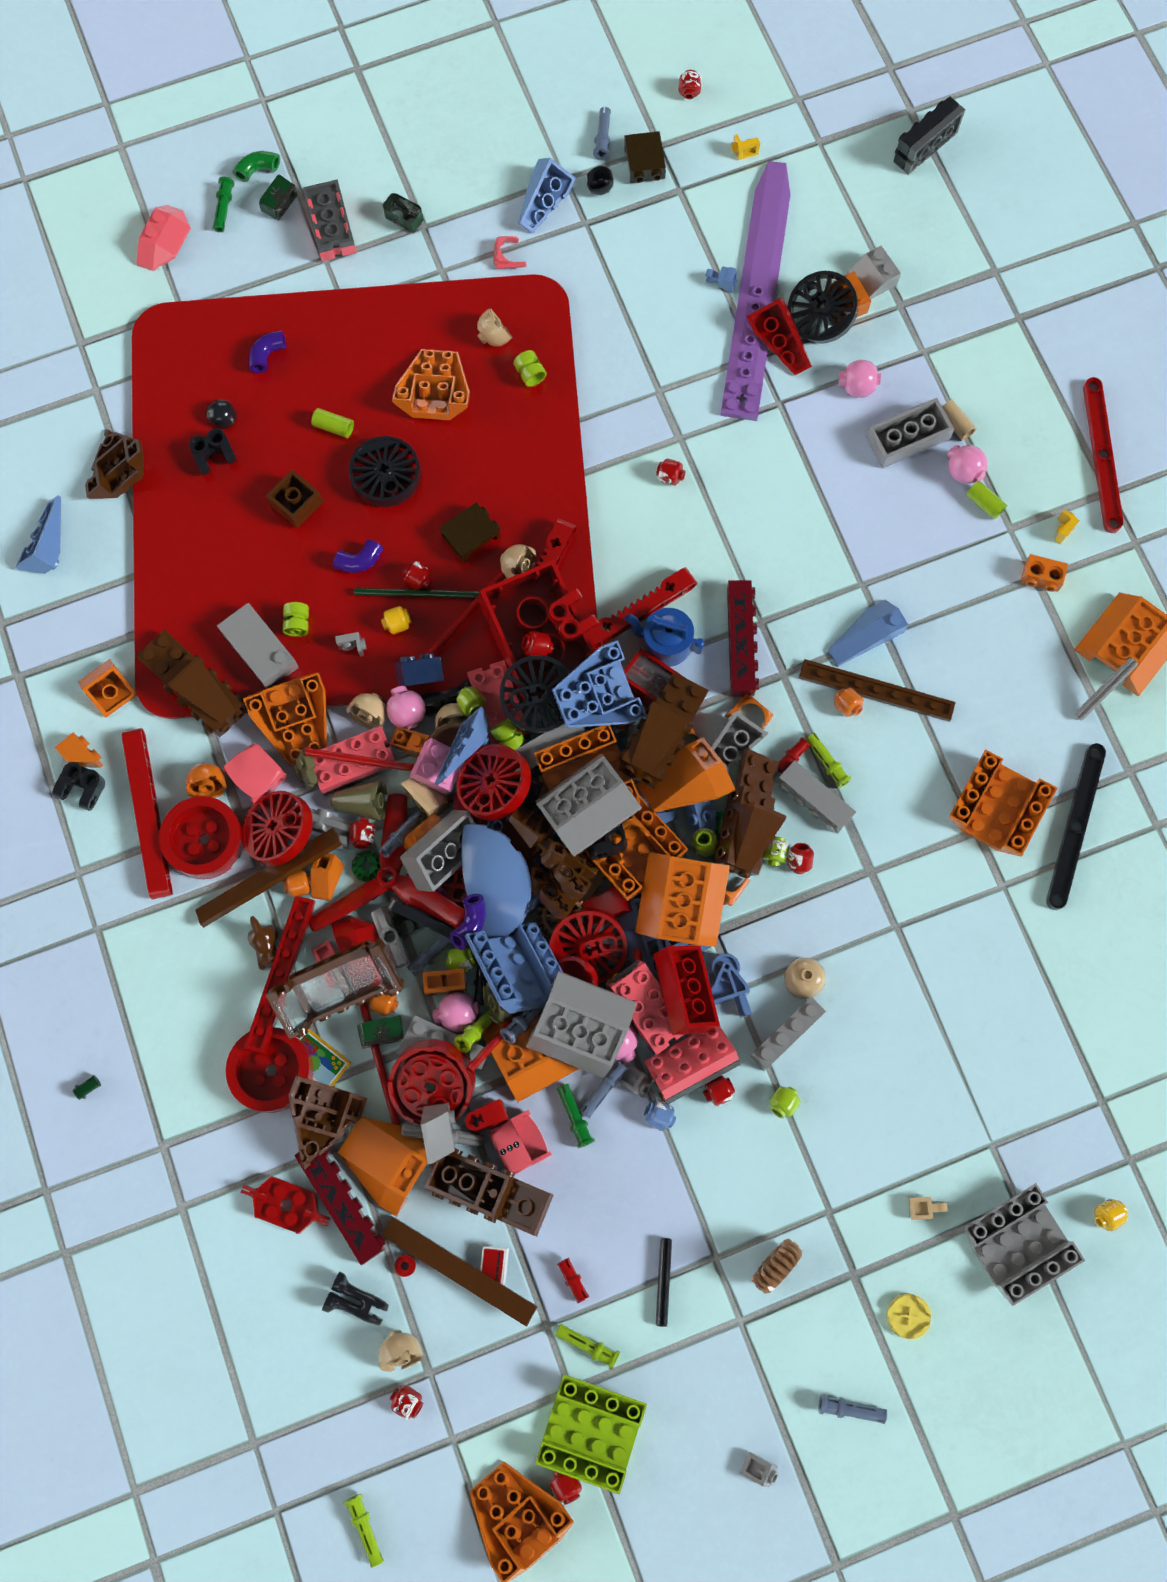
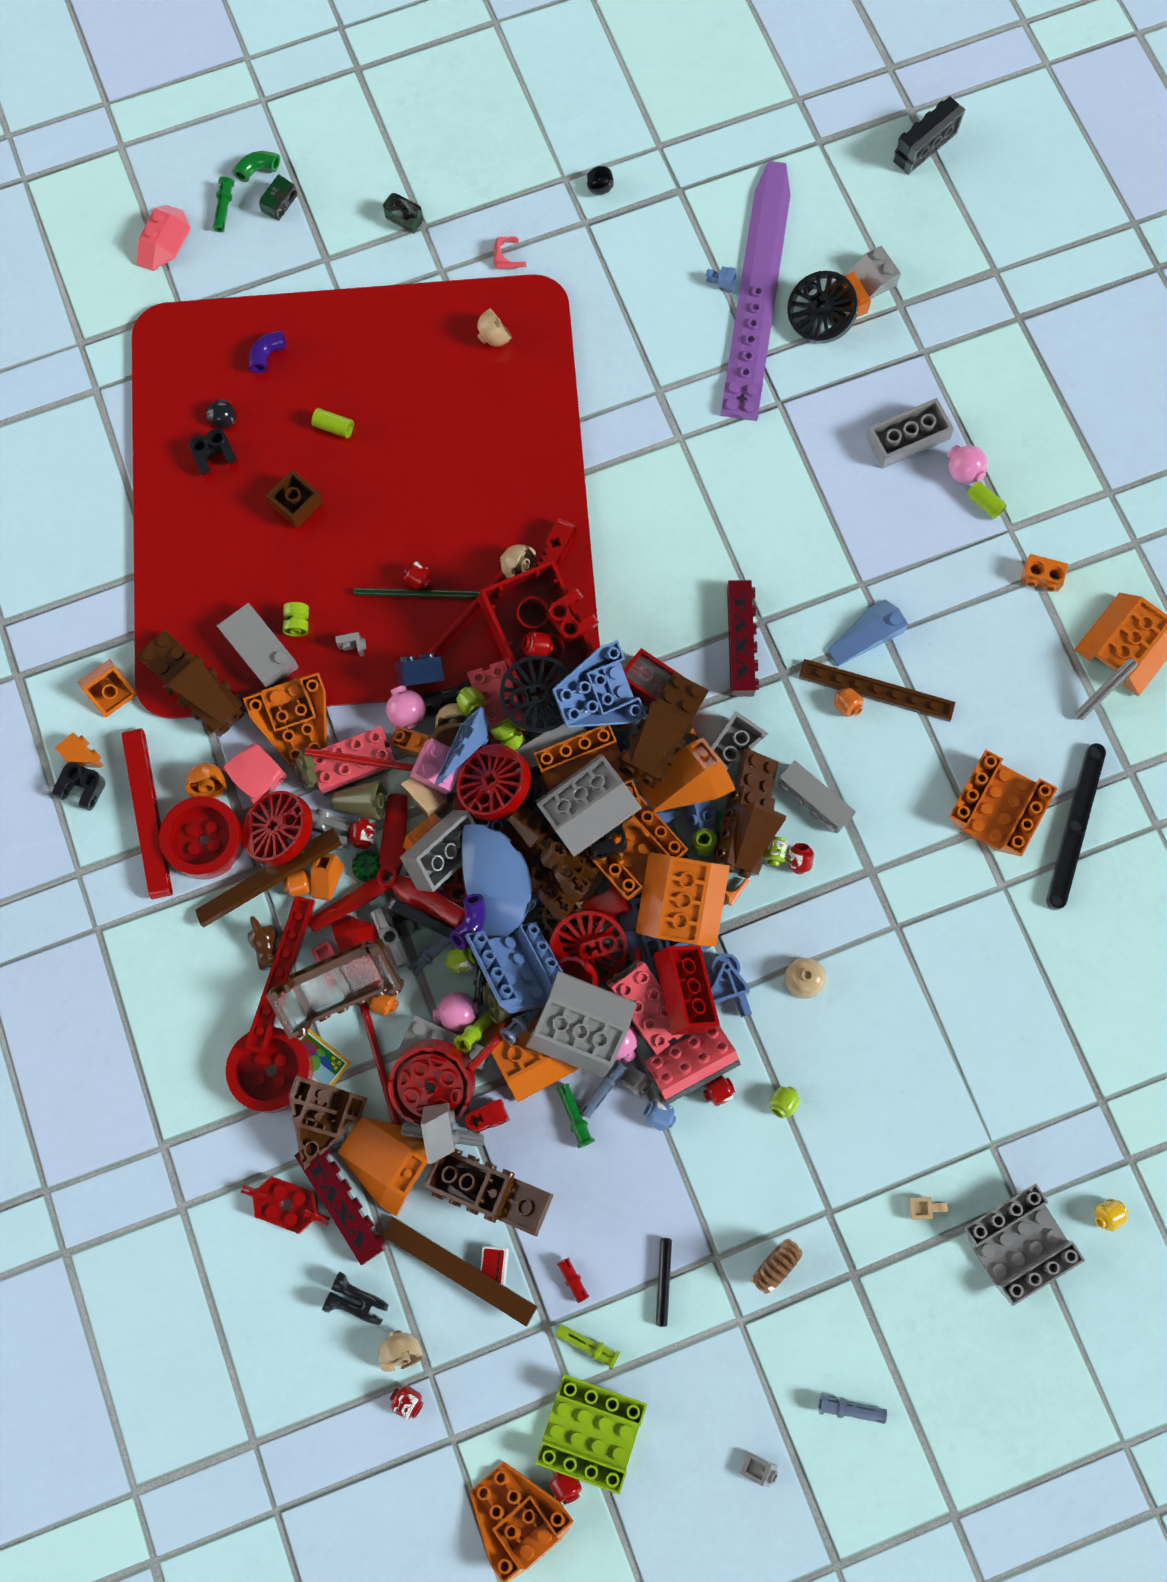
(45, 547): medium blue wedge -> none
(86, 1087): dark green pin -> none
(115, 467): reddish brown wedge -> none
(329, 220): dark grey piece -> none
(358, 562): dark purple cylinder -> none
(360, 1519): lime pin -> none
(368, 710): tan cylinder -> none
(374, 471): black piece -> none
(380, 1032): dark green piece -> none
(396, 620): yellow head -> none
(397, 838): sand blue pin -> none
(412, 1265): red plate -> none
(433, 386): orange wedge -> none
(444, 982): orange brick -> none
(469, 531): dark brown panel -> none
(519, 1143): coral piece -> none
(530, 368): lime wheel -> none
(546, 188): medium blue wedge -> none
(602, 139): sand blue pin -> none
(645, 157): dark brown panel -> none
(667, 647): blue piece -> none
(670, 472): red head -> none
(679, 583): red gear -> none
(689, 84): red head -> none
(745, 148): yellow bracket -> none
(750, 700): orange helmet -> none
(778, 331): red wedge -> none
(787, 1033): light grey brick -> none
(792, 754): red pin -> none
(832, 767): lime pin -> none
(860, 378): bright pink brick -> none
(909, 1316): light yellow tile -> none
(962, 425): tan pin -> none
(1068, 524): yellow bracket -> none
(1104, 467): red beam -> none

